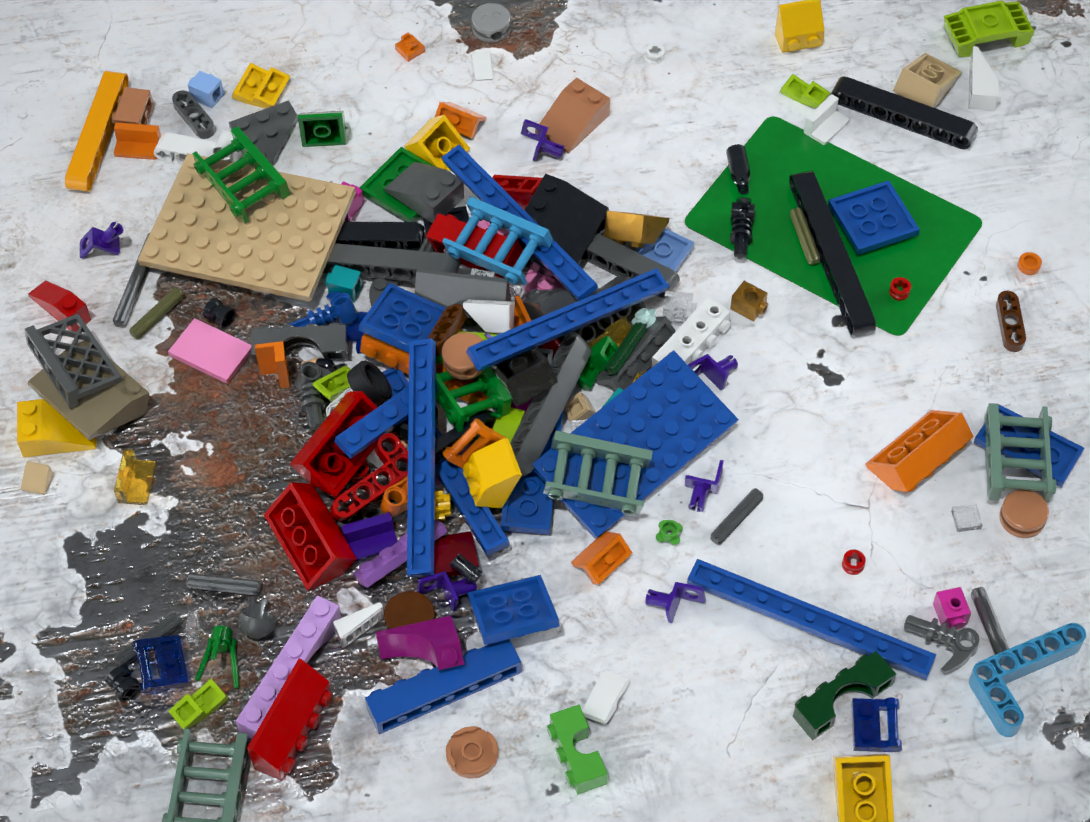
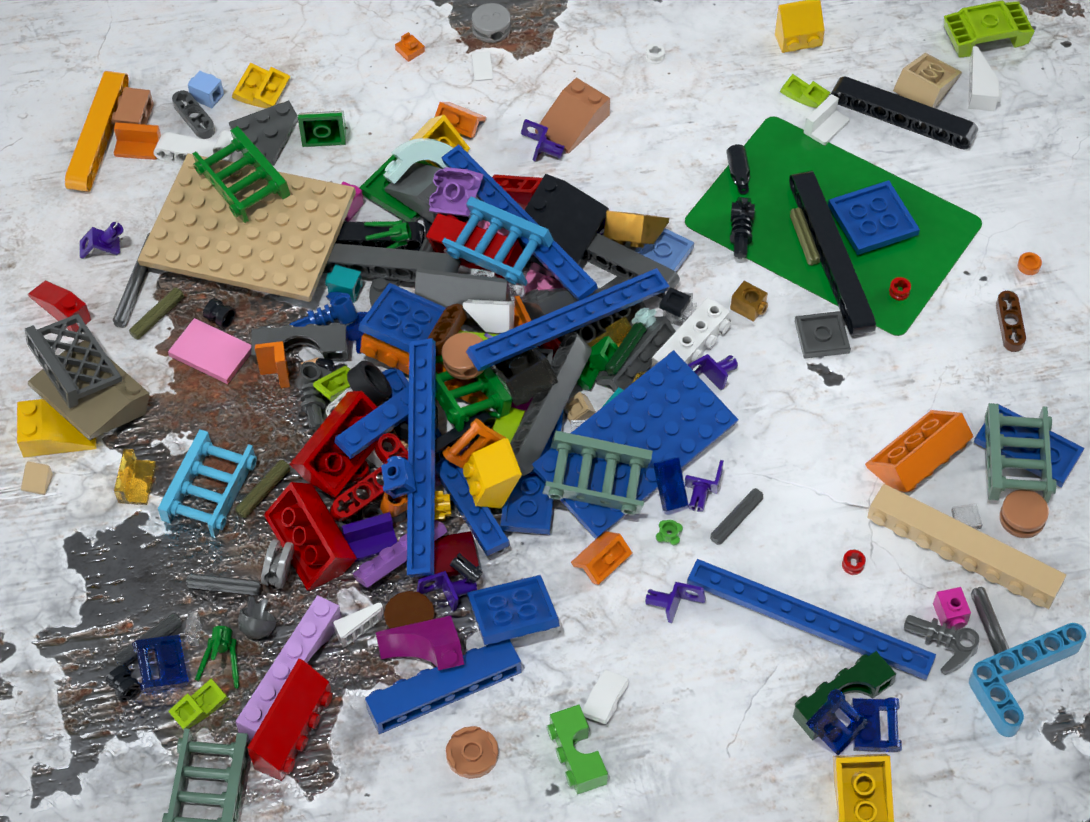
(192, 466): none -> medium azure fence
(260, 491): none -> olive axle
(277, 564): none -> light grey head
(398, 477): none -> blue brick
(399, 232): none -> green plant
(414, 151): none -> light aqua arch
(454, 190): none -> medium lavender slope
(670, 484): none -> clear blue plate
(675, 302): none -> black tile
(822, 334): none -> dark grey tile
(830, 728): none -> clear blue plate
(966, 546): none -> tan brick

